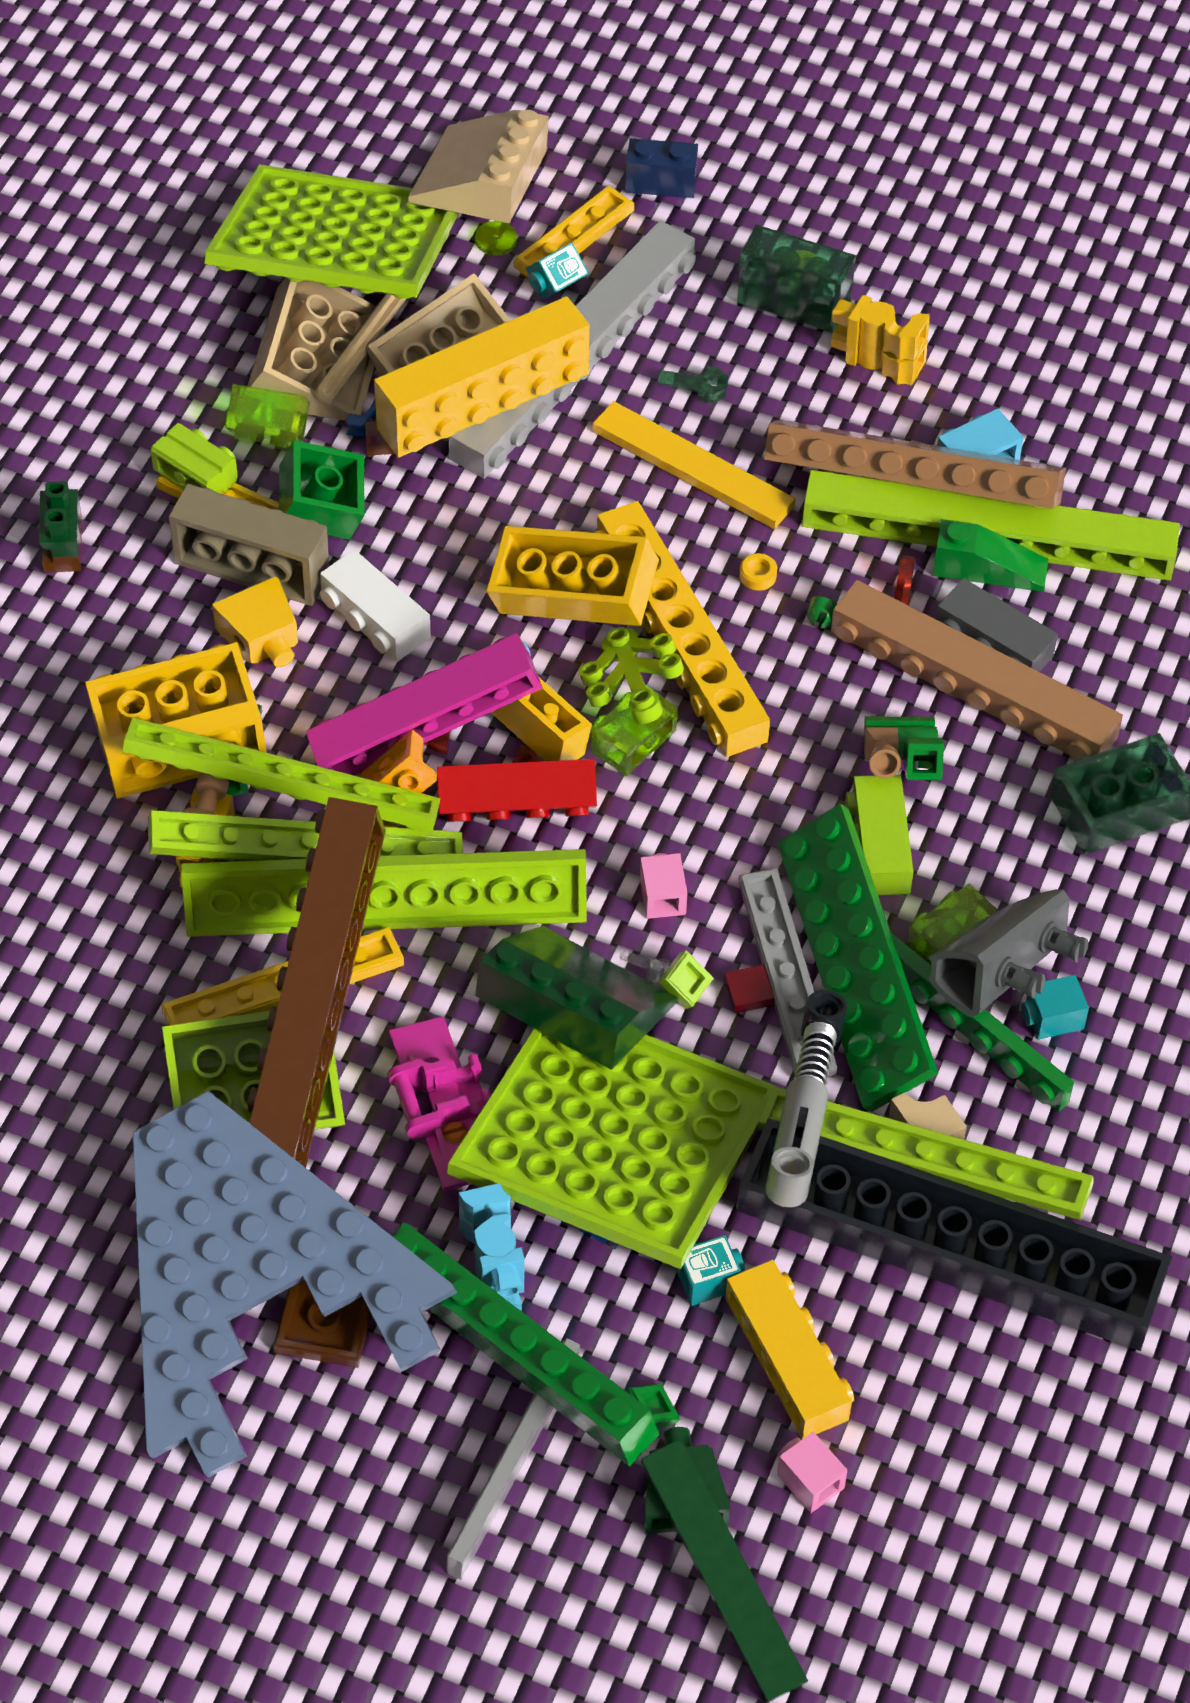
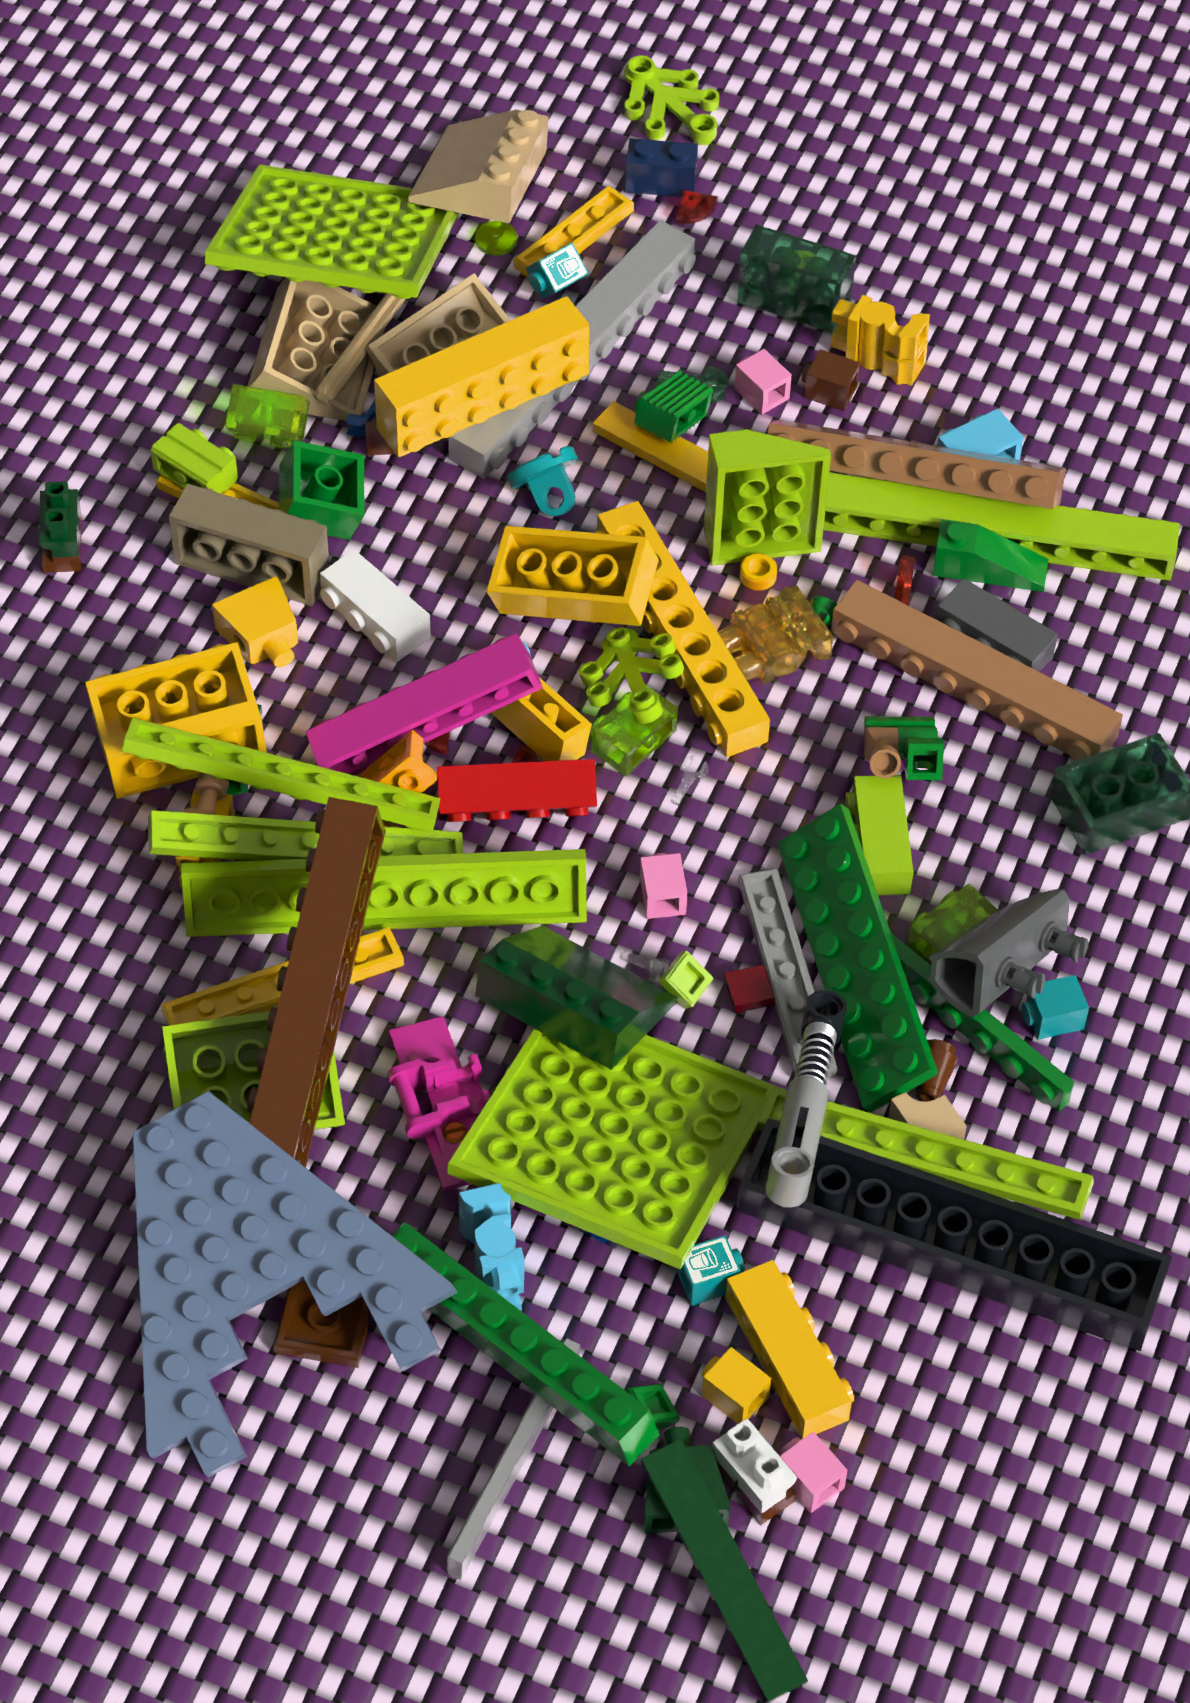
(544, 474): none -> teal tile
(643, 73): none -> lime plant
(673, 406): none -> green brick
(688, 779): none -> clear hand
(695, 207): none -> clear red tile
(735, 1385): none -> yellow brick
(754, 1471): none -> white hips
(762, 381): none -> bright pink brick
(764, 496): none -> lime slope
(776, 636): none -> clear yellow hips
(831, 379): none -> reddish brown brick
(945, 1062): none -> reddish brown cone

